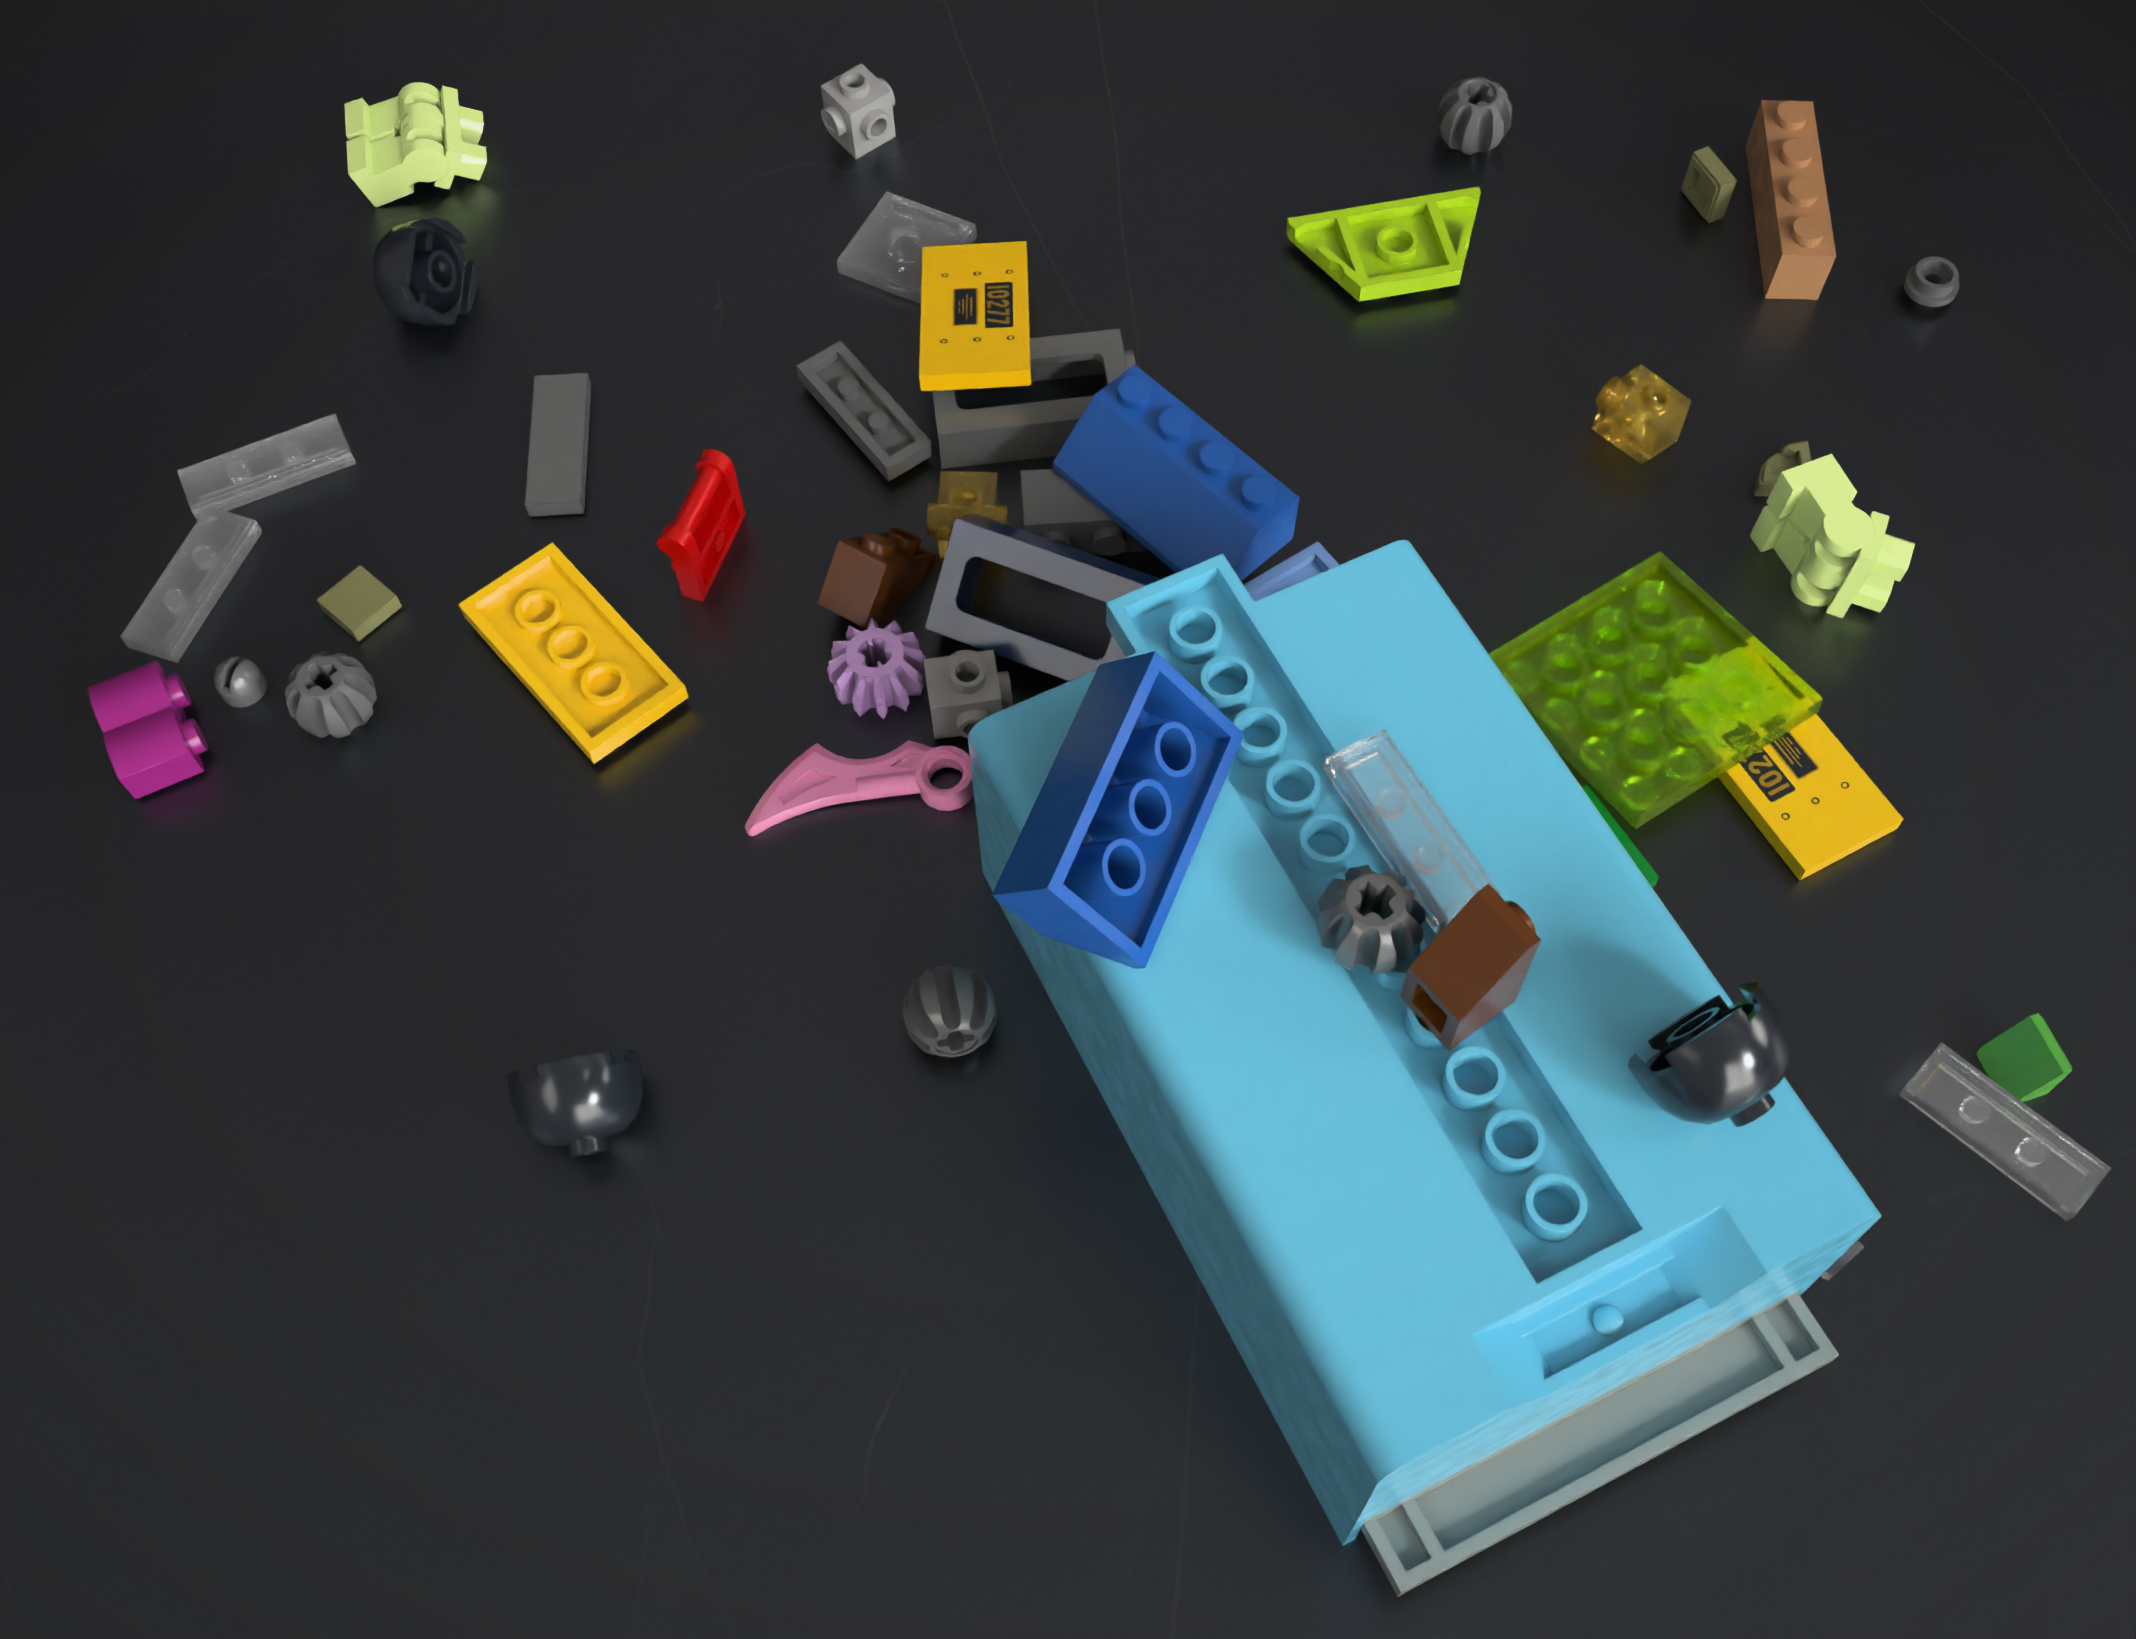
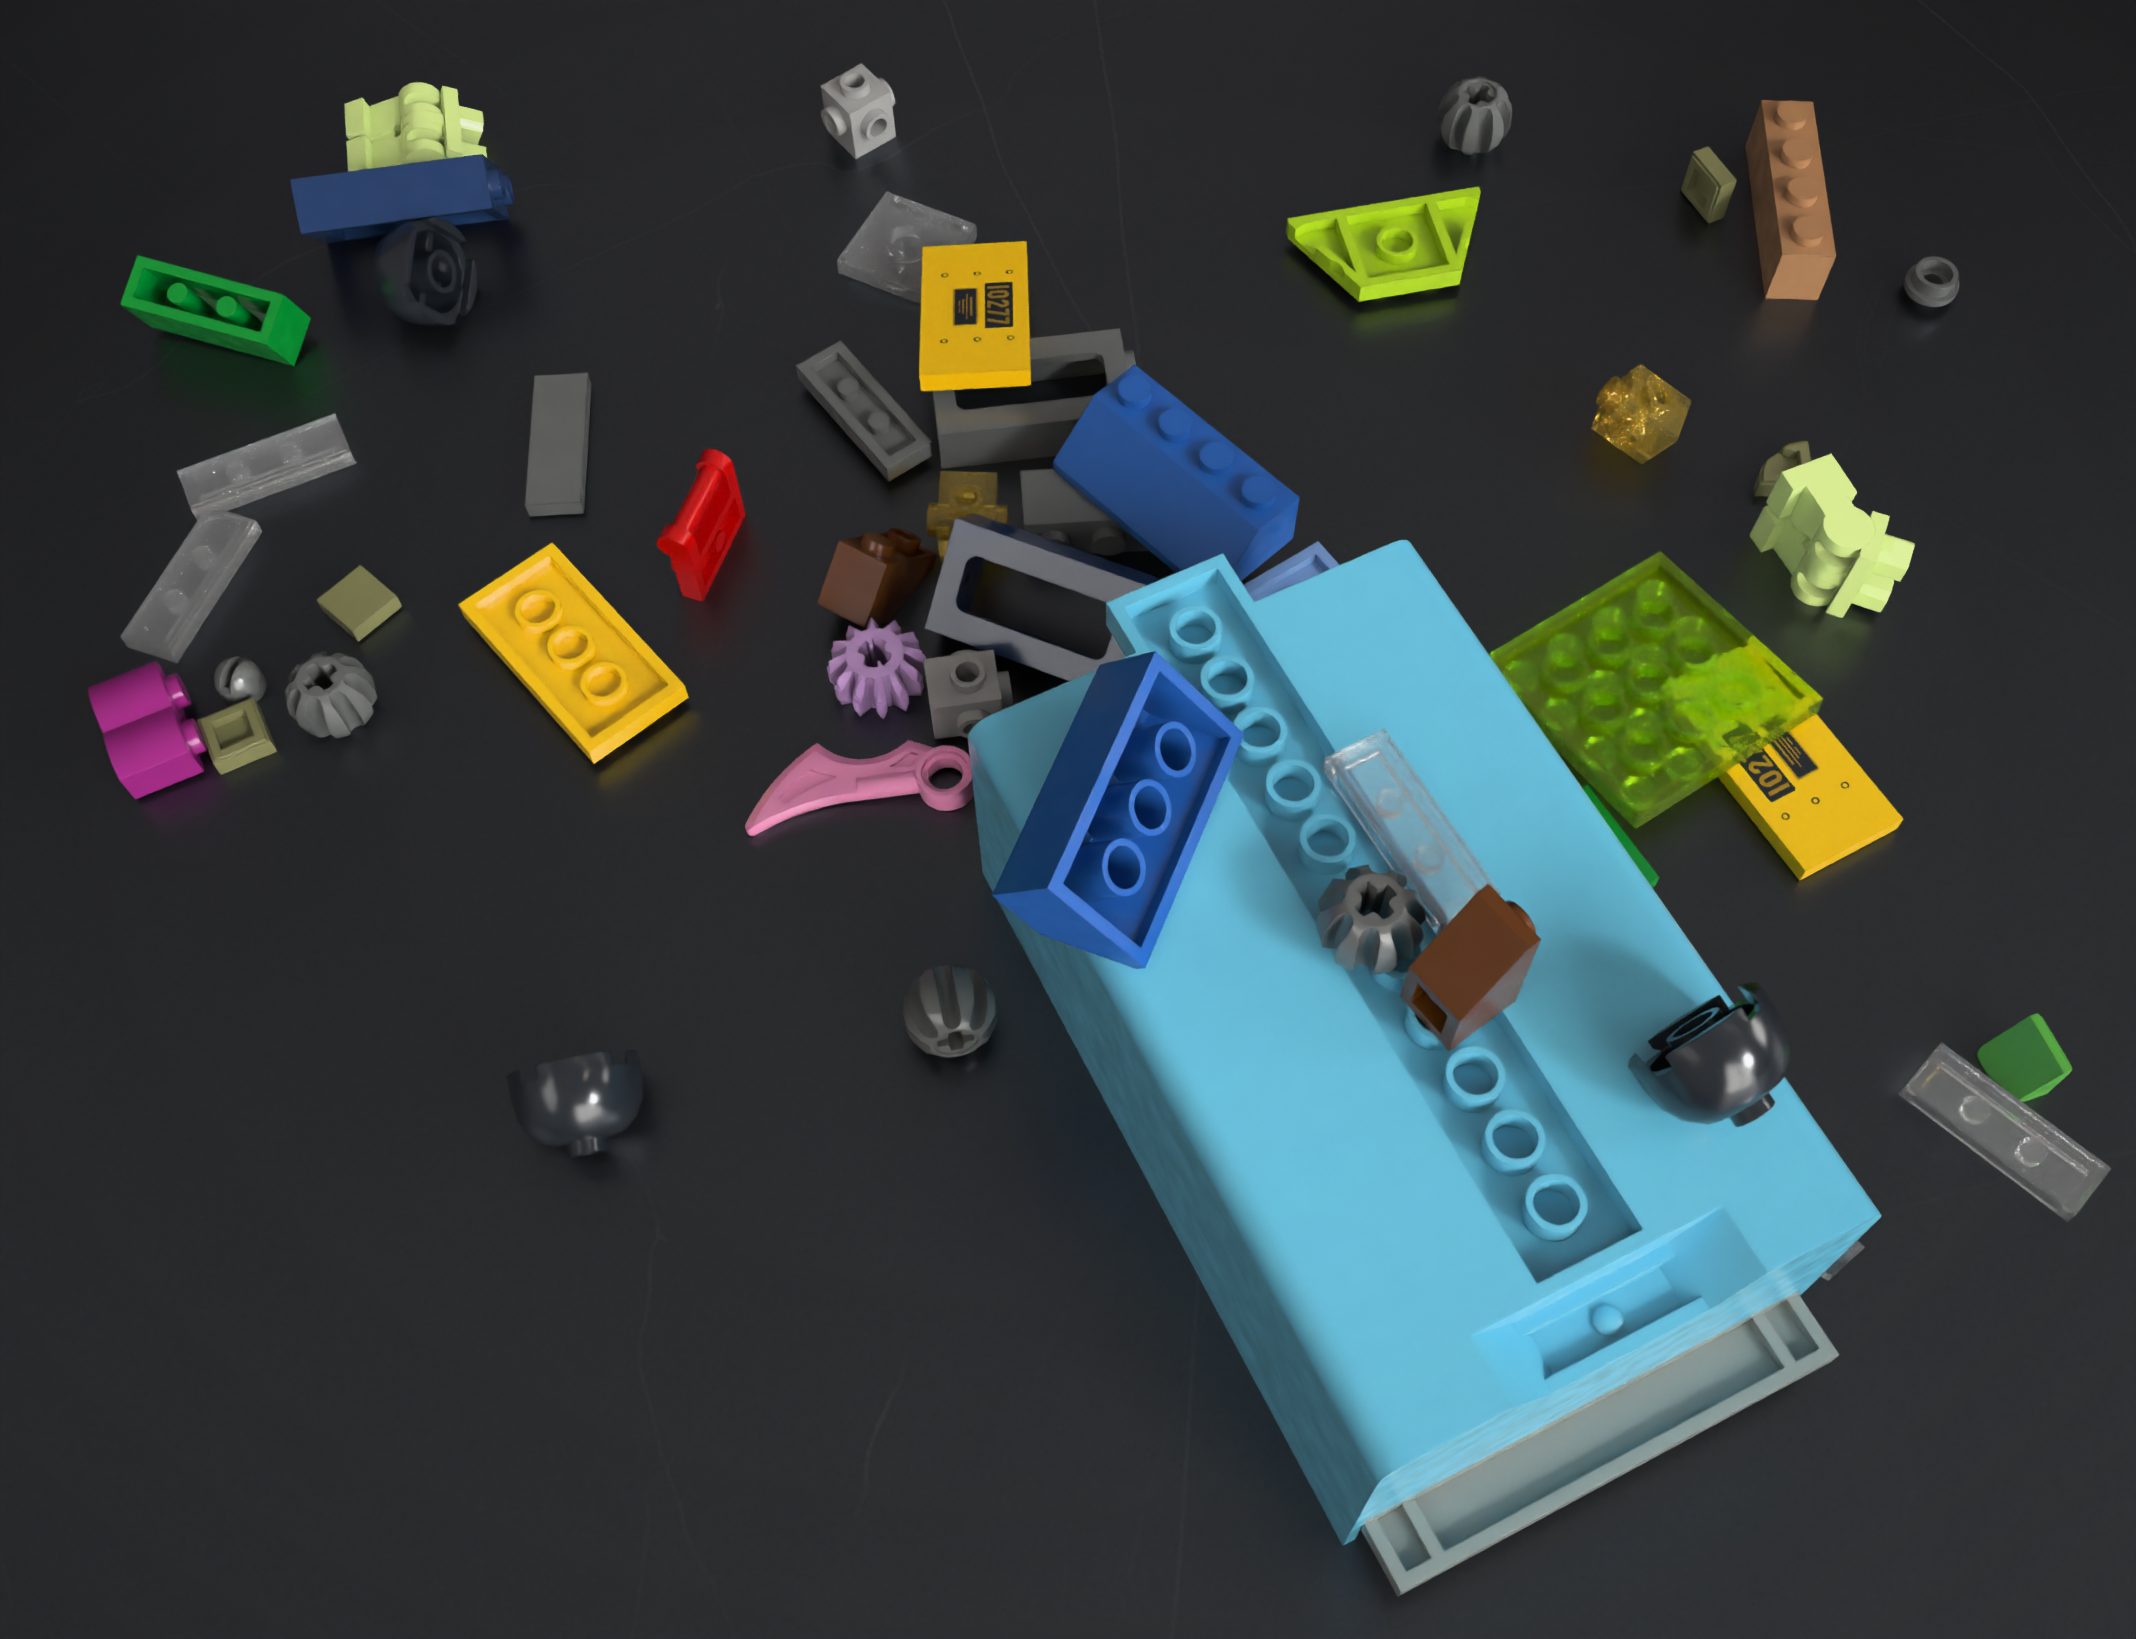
(215, 310): none -> green brick
(236, 735): none -> olive tile
(377, 199): none -> dark blue piece

